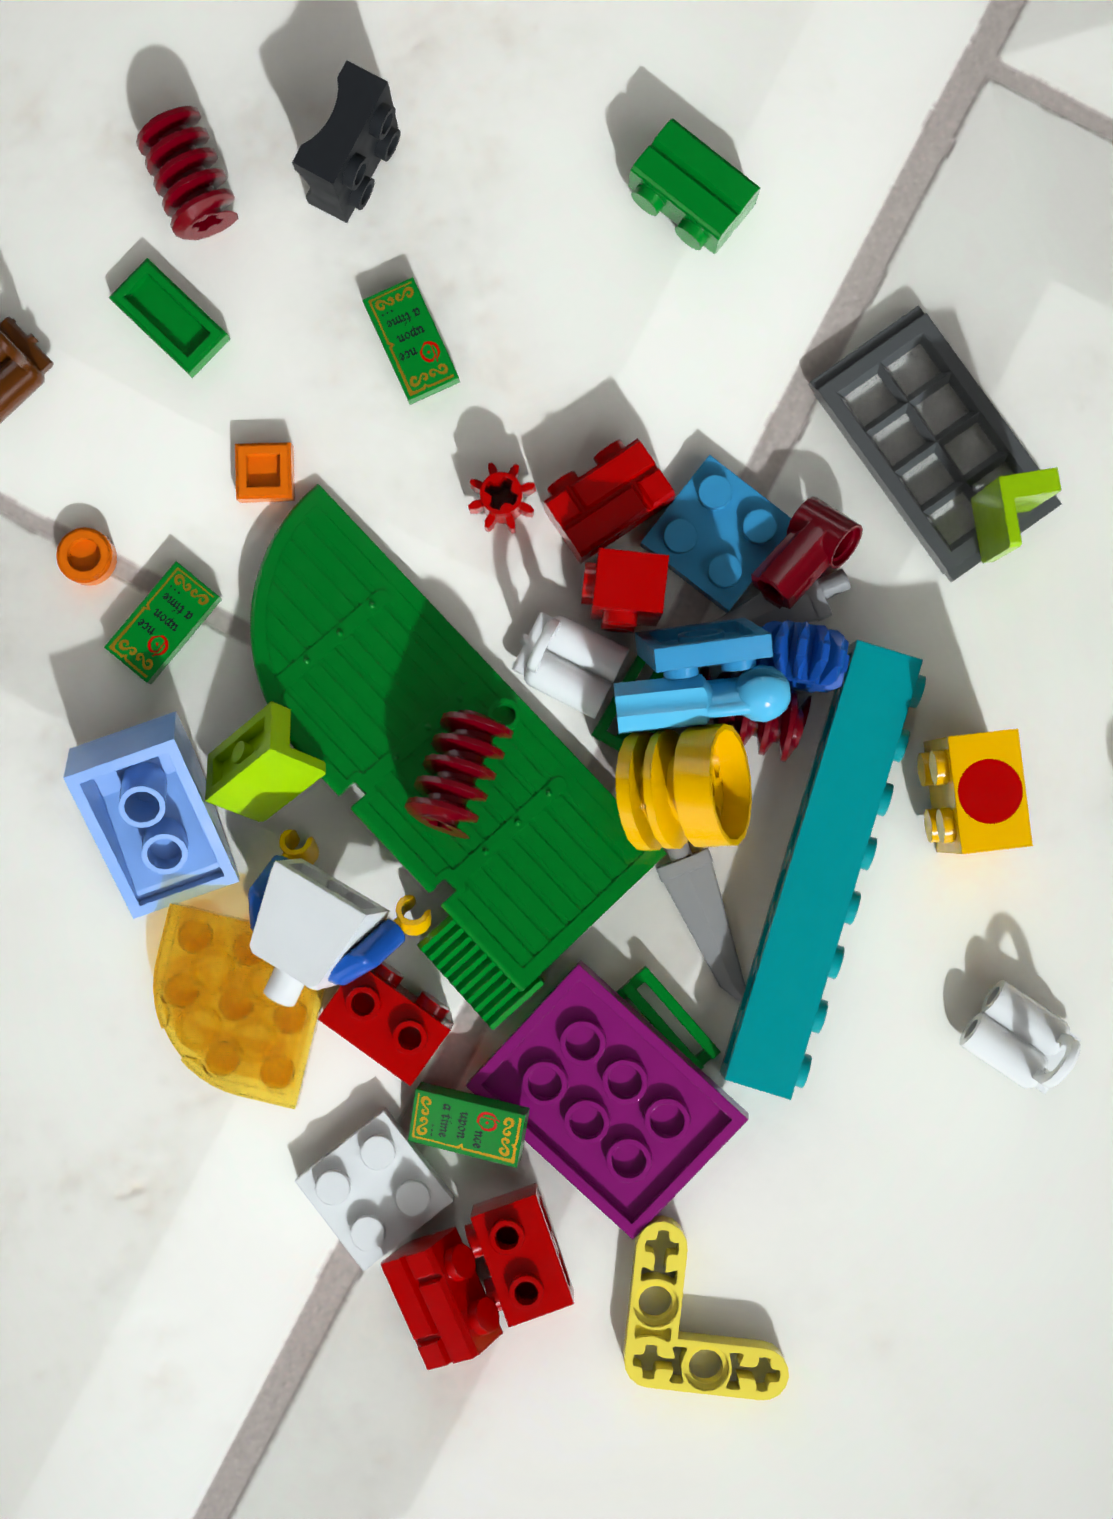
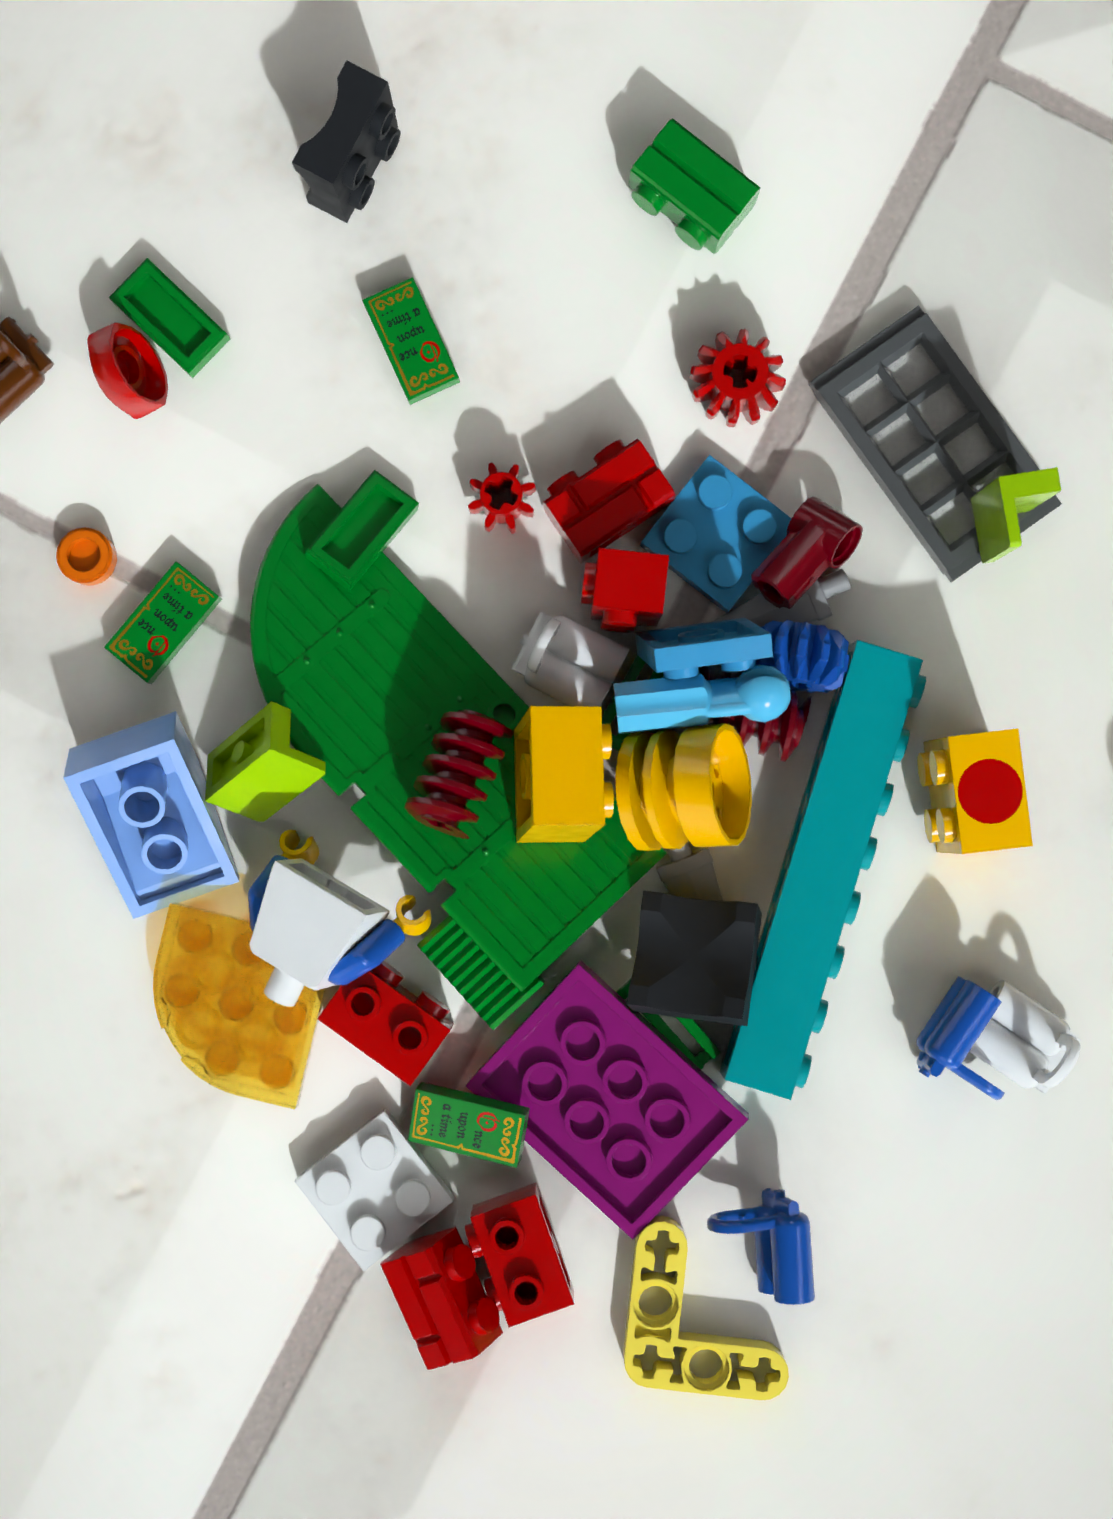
(128, 369): none -> red hat
(183, 174): dark red piece -> none
(264, 472): orange tile -> none
(361, 530): none -> green tile
(561, 774): none -> yellow brick
(695, 958): none -> black brick
(756, 371): none -> red gear
(780, 1245): none -> blue piece
(954, 1032): none -> blue piece

